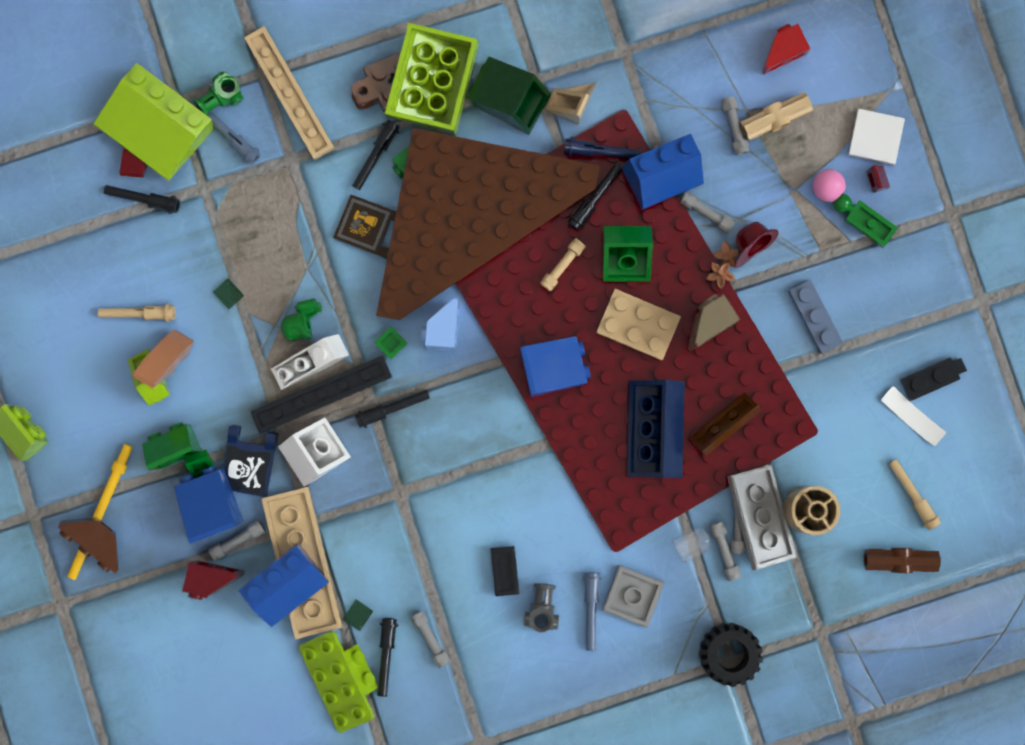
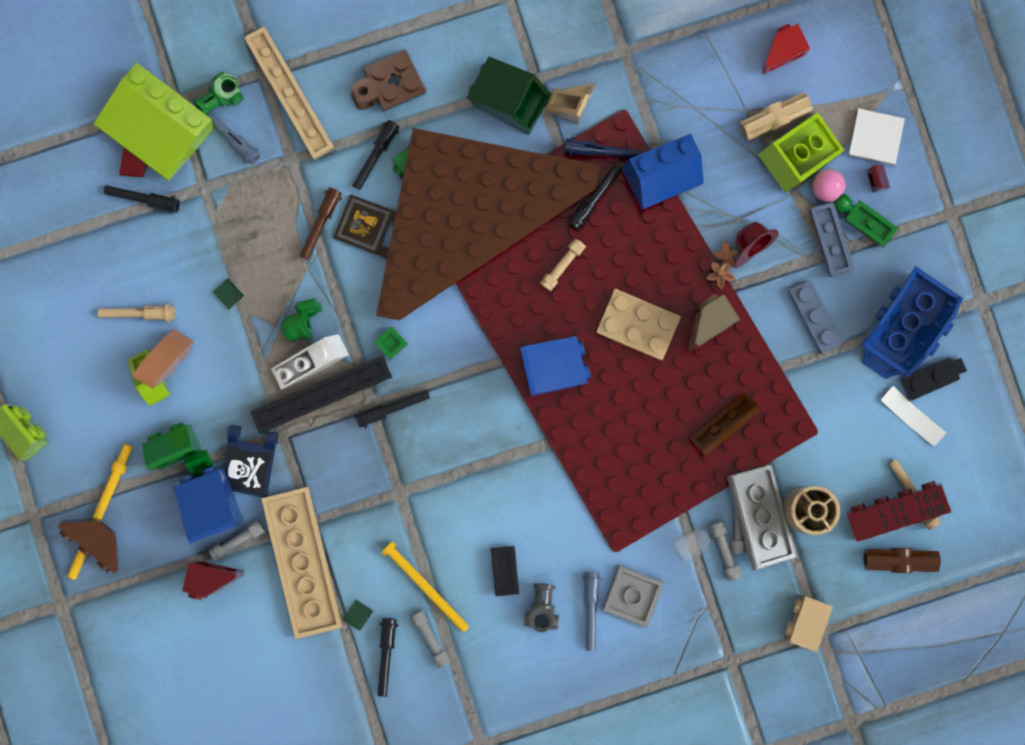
(283, 585): blue slope -> none
(314, 451): white slope -> none
(325, 212): none -> reddish brown pin
(341, 679): lime bracket -> none
(425, 586): none -> yellow bar
(432, 78): lime slope -> none
(442, 328): light blue slope -> none
(627, 253): green slope -> none
(655, 429): dark blue slope -> none
(725, 223): light grey bar -> none
(729, 106): light grey bar -> none
(747, 667): black tyre -> none
(801, 152): none -> lime slope
(808, 623): none -> tan brick
(831, 239): none -> sand blue plate
(899, 511): none -> dark red brick
(910, 325): none -> blue slope

